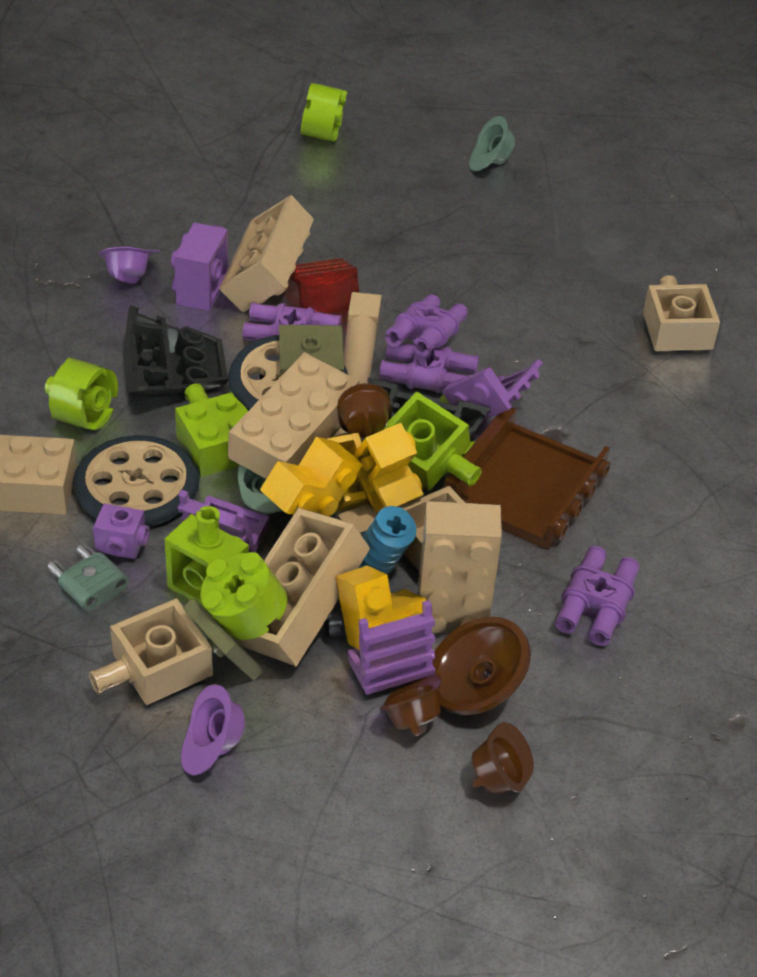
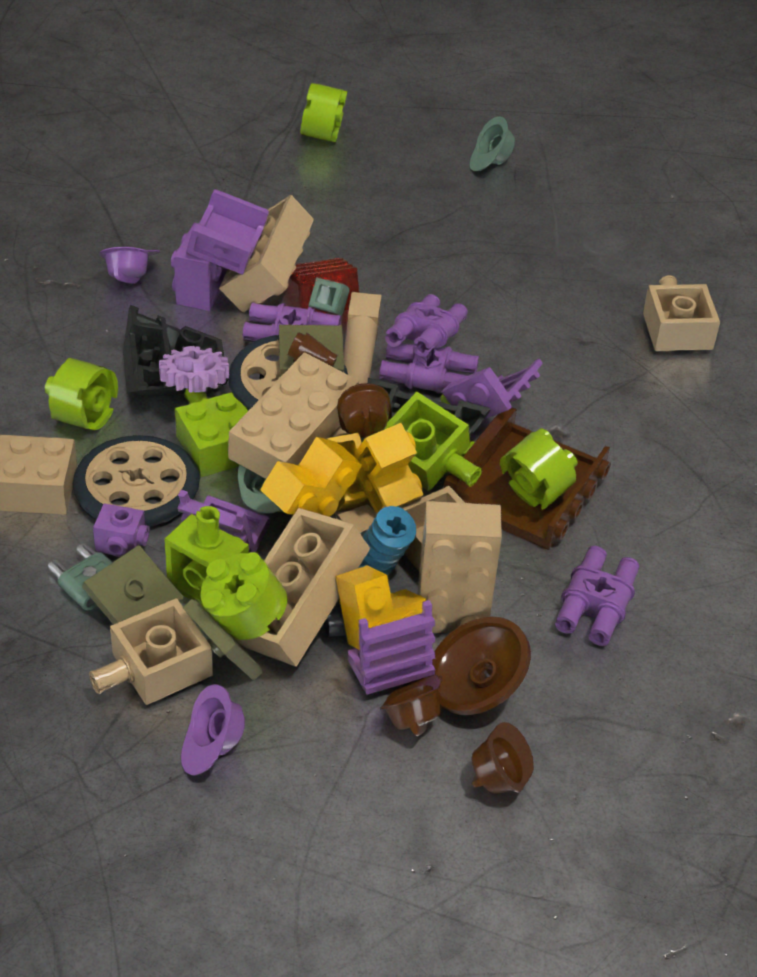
(130, 586): none -> olive plate
(194, 369): none -> lavender gear
(228, 231): none -> medium lavender panel
(311, 346): none -> reddish brown cone
(329, 296): none -> sand green slope
(539, 469): none -> lime brick

